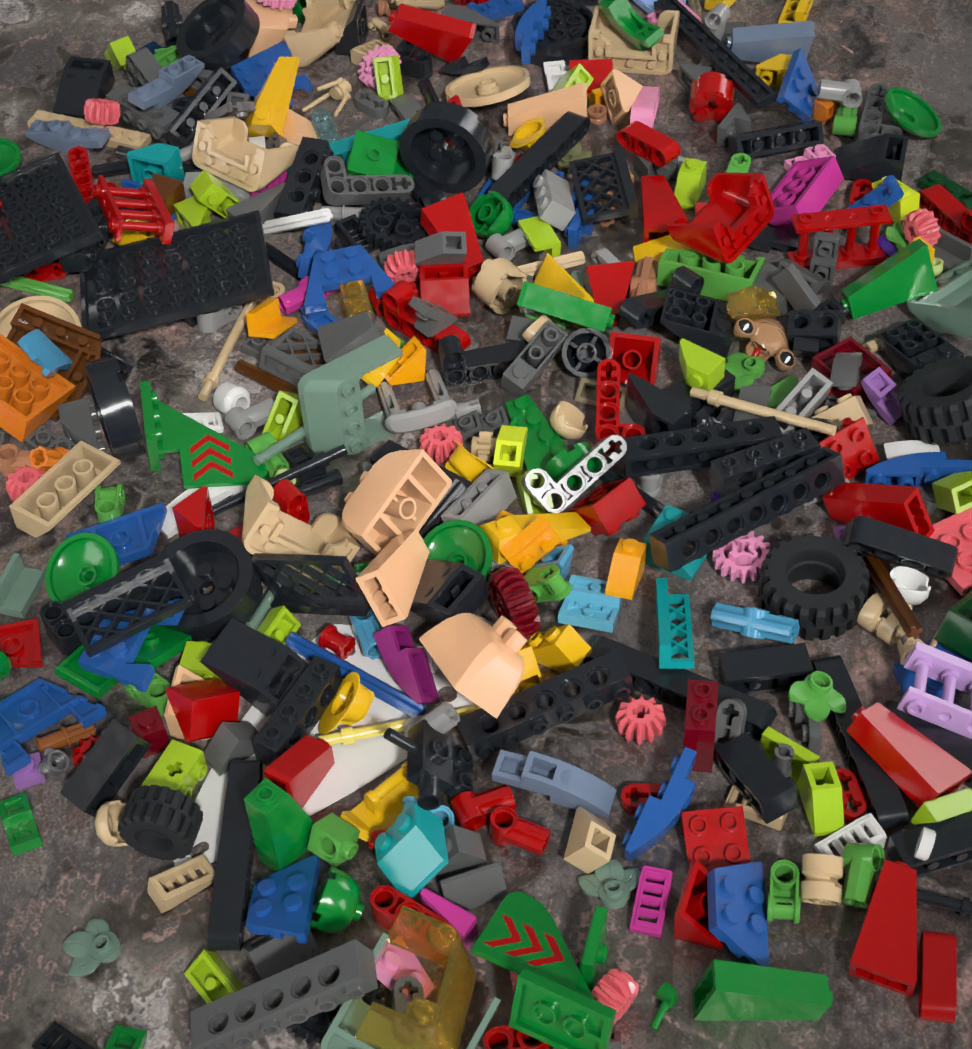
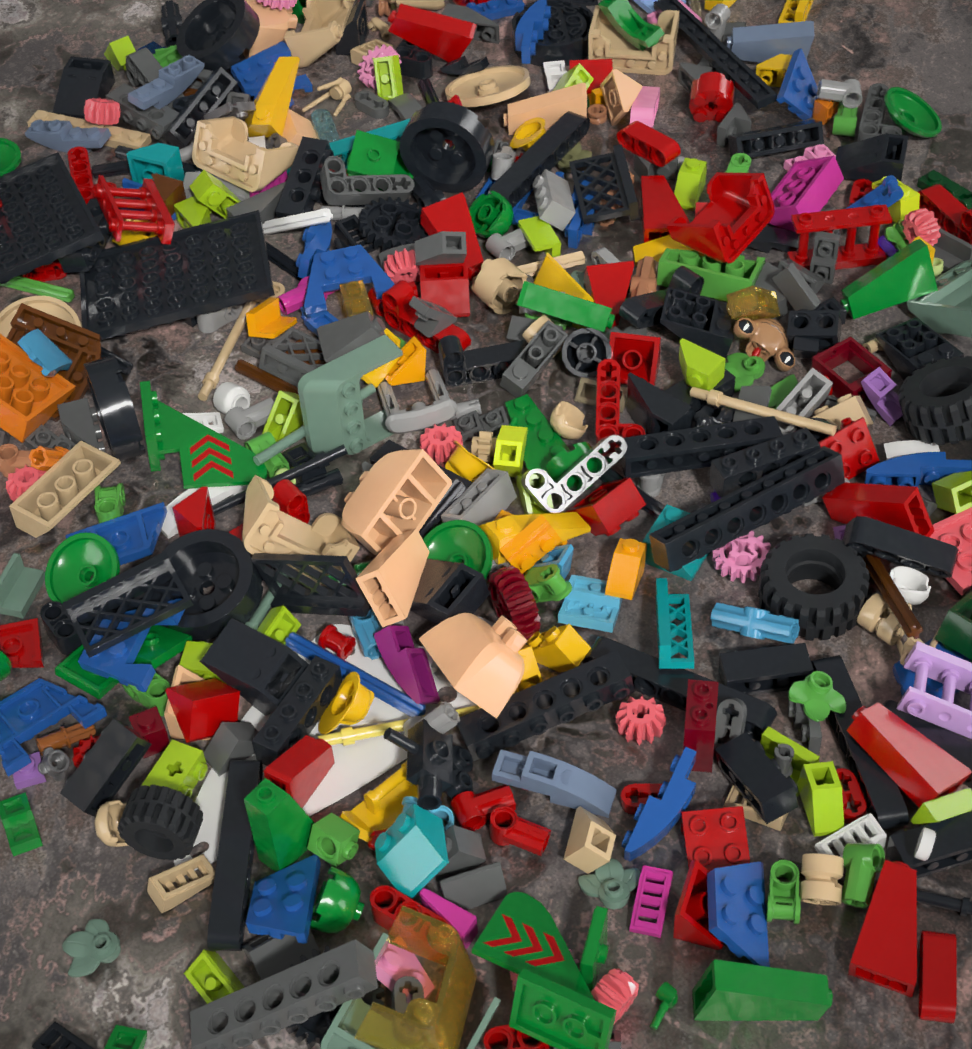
(846, 370): dark grey slope -> none

